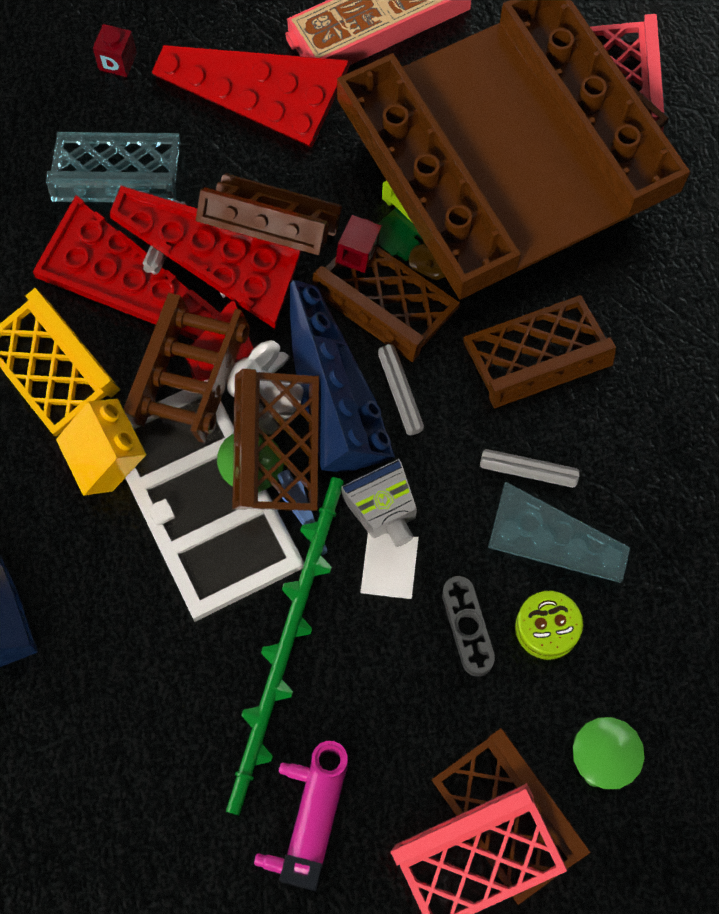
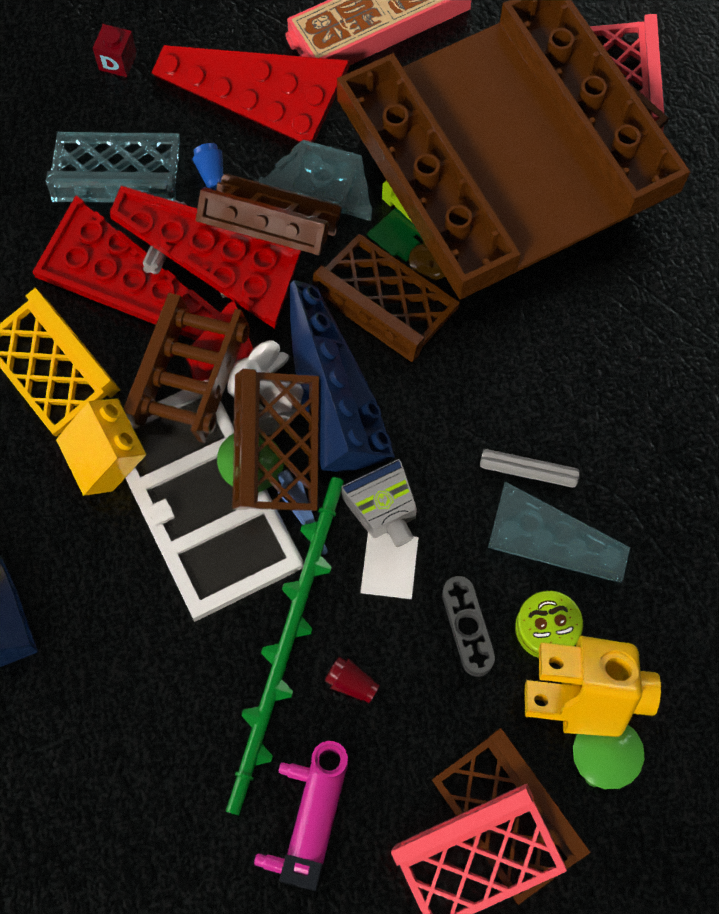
(209, 163): none -> blue cone
(325, 175): none -> clear light blue wing
(351, 680): none -> dark red cone
(358, 243): dark red brick -> none
(400, 389): light grey axle -> none
(555, 369): reddish brown fence -> none
(597, 689): none -> yellow piece

